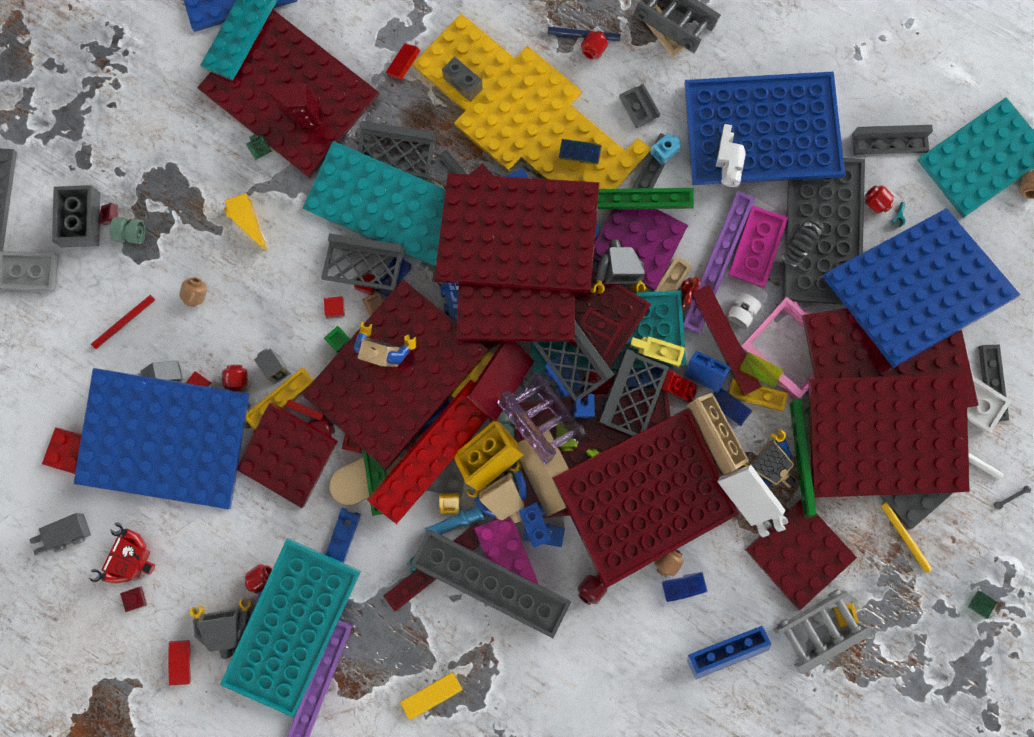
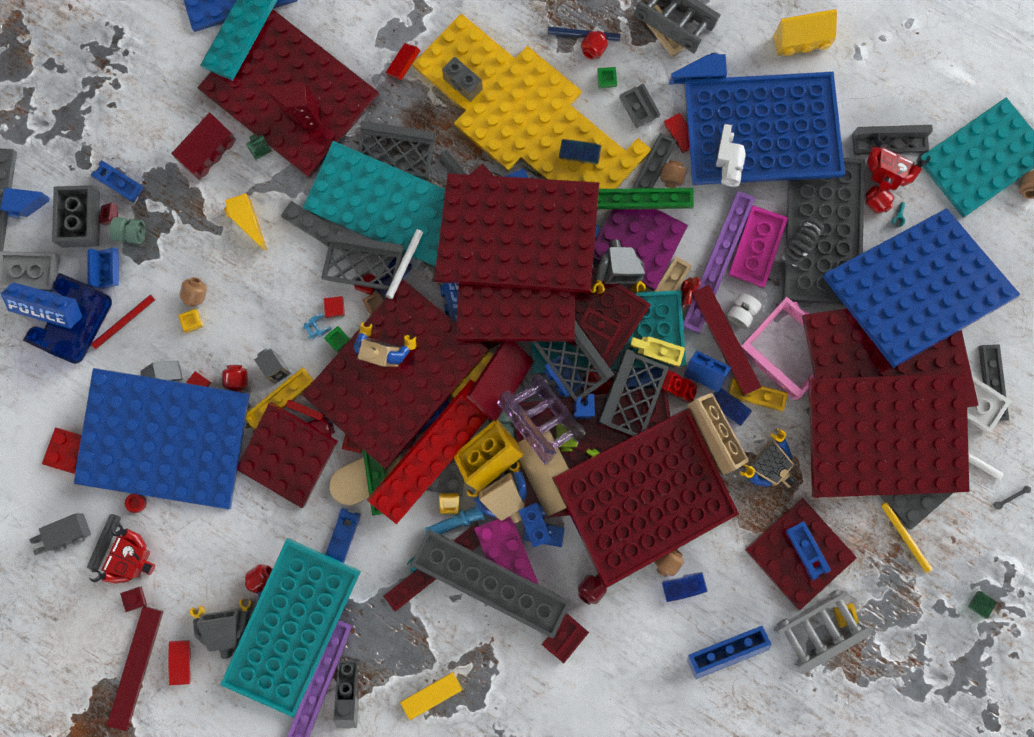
(22, 202): none -> blue slope
(41, 305): none -> blue brick
(74, 342): none -> clear blue windscreen
(103, 268): none -> blue bracket
(103, 542): none -> dark grey axle
(117, 181): none -> blue plate
(135, 503): none -> red tile
(135, 668): none -> dark red tile
(190, 320): none -> yellow tile
(204, 146): none -> dark red slope
(308, 222): none -> dark grey plate
(312, 321): none -> dark azure piece
(347, 695): none -> dark grey slope
(404, 264): none -> white bar
(566, 639): none -> dark red plate
(607, 77): none -> green plate
(662, 153): medium azure brick -> none
(673, 174): none -> medium nougat head
(678, 130): none -> red tile
(704, 68): none -> blue slope
(754, 499): white tile -> none
(761, 369): clear neon green tile -> none
(802, 459): green tile -> none
(806, 32): none -> yellow slope
(807, 550): none -> blue plate
(890, 168): none -> red torso

